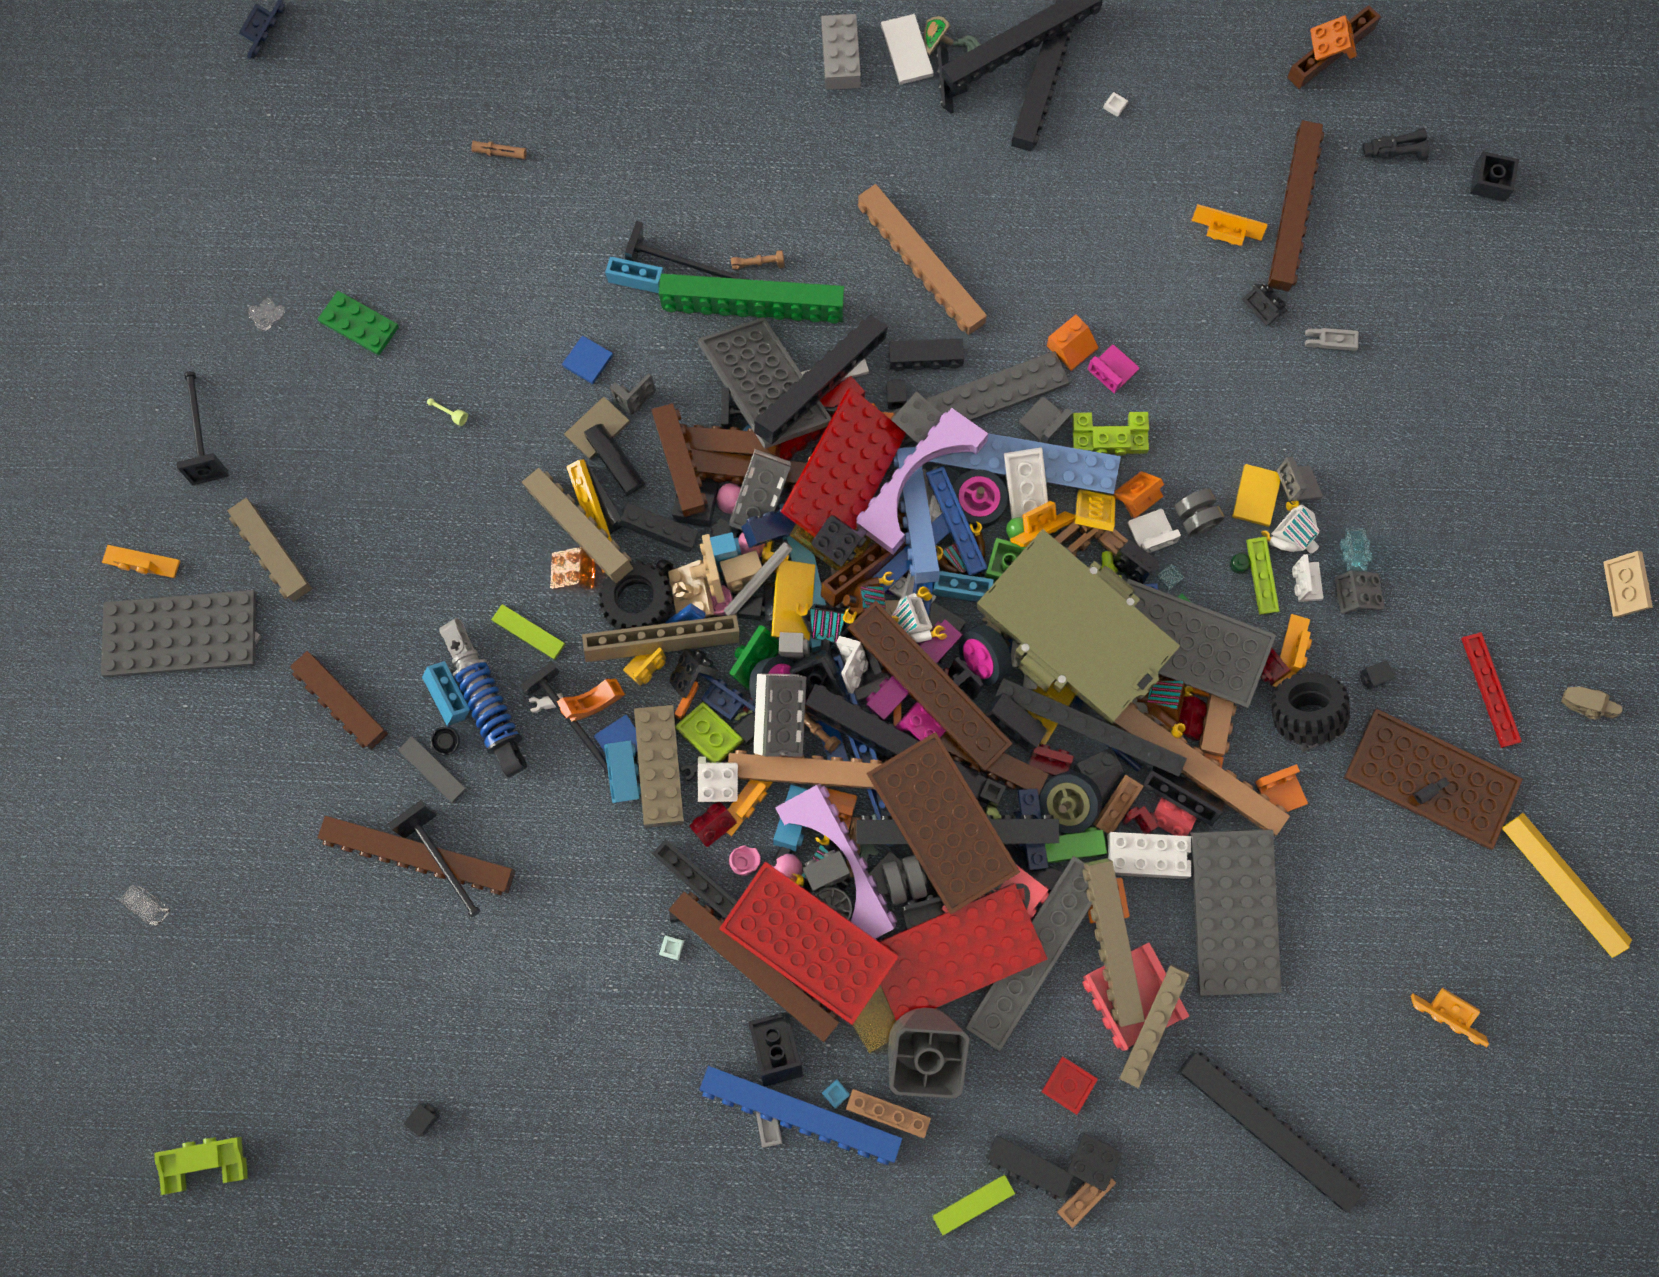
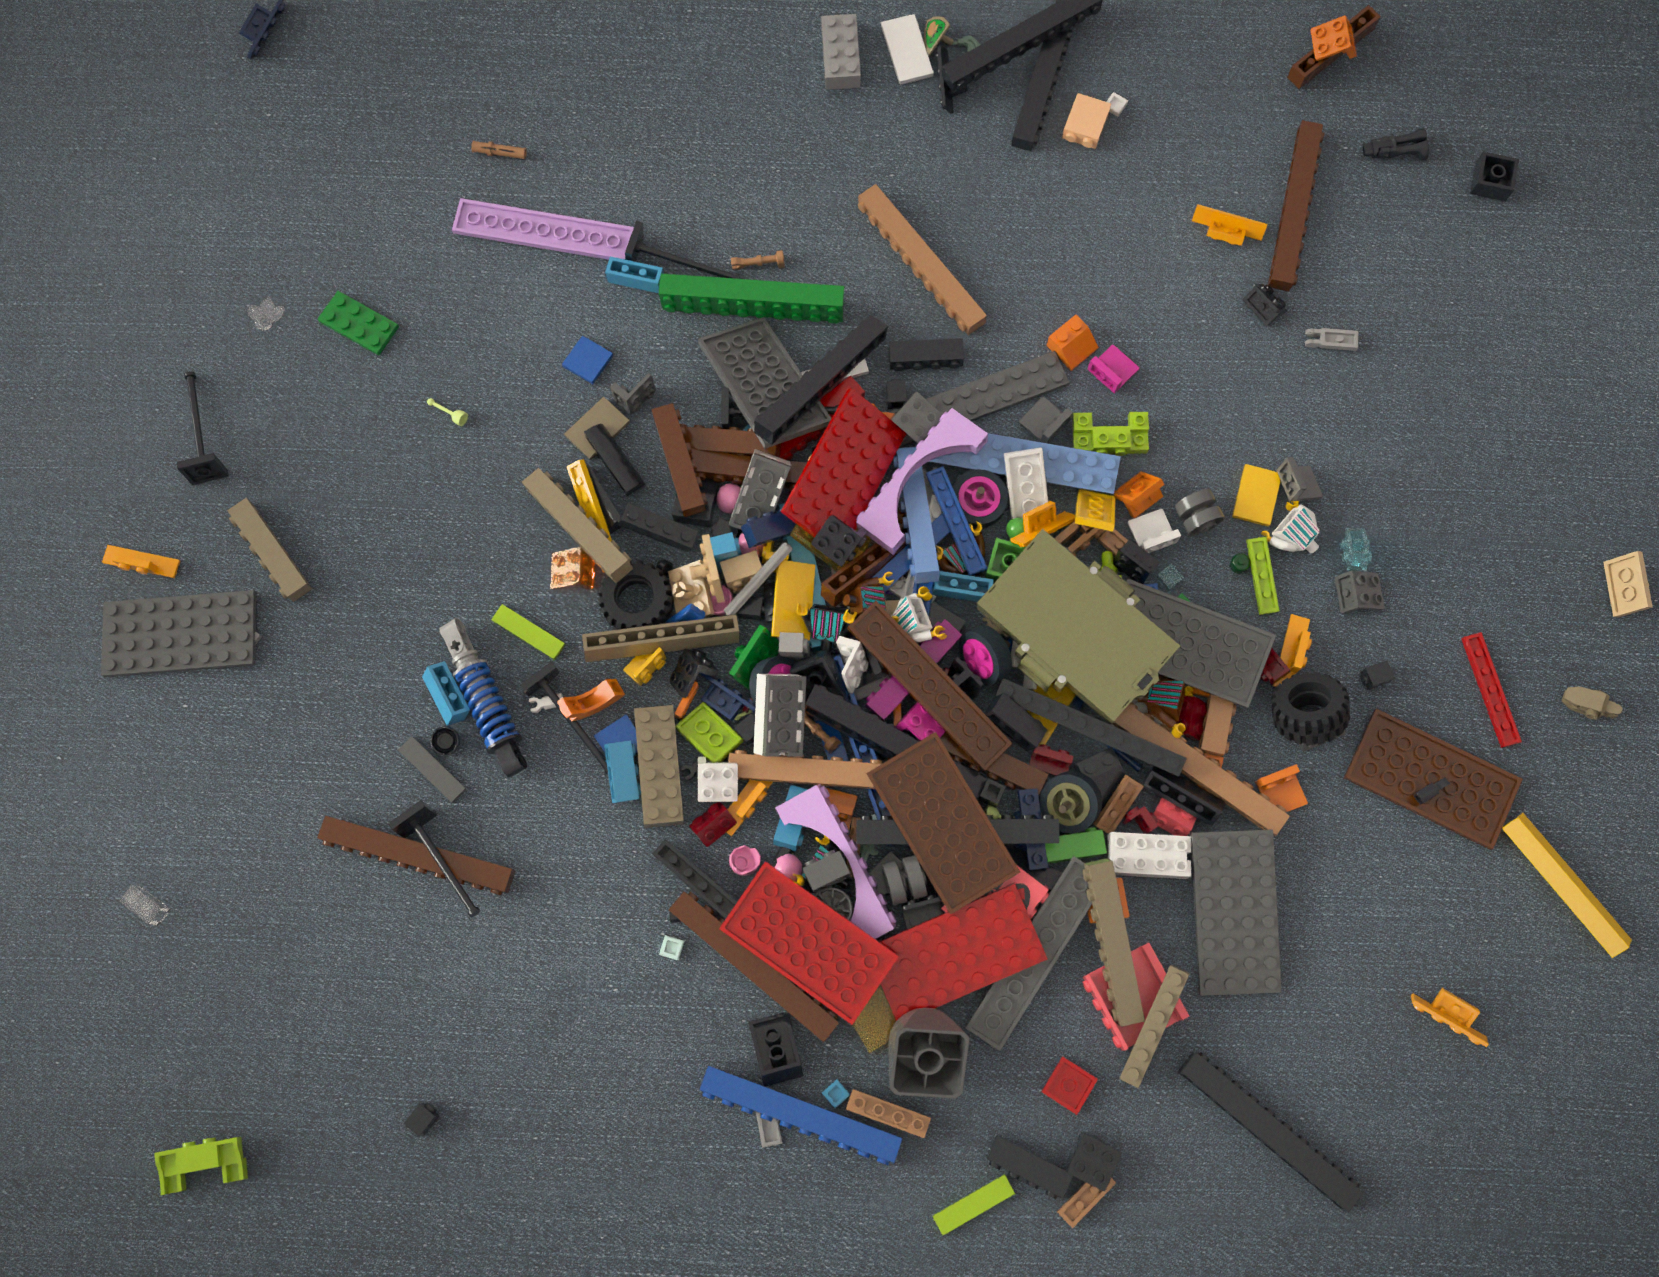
(339, 700): reddish brown brick -> none
(541, 229): none -> lavender plate
(1086, 121): none -> light nougat brick
(1308, 580): white bracket -> none

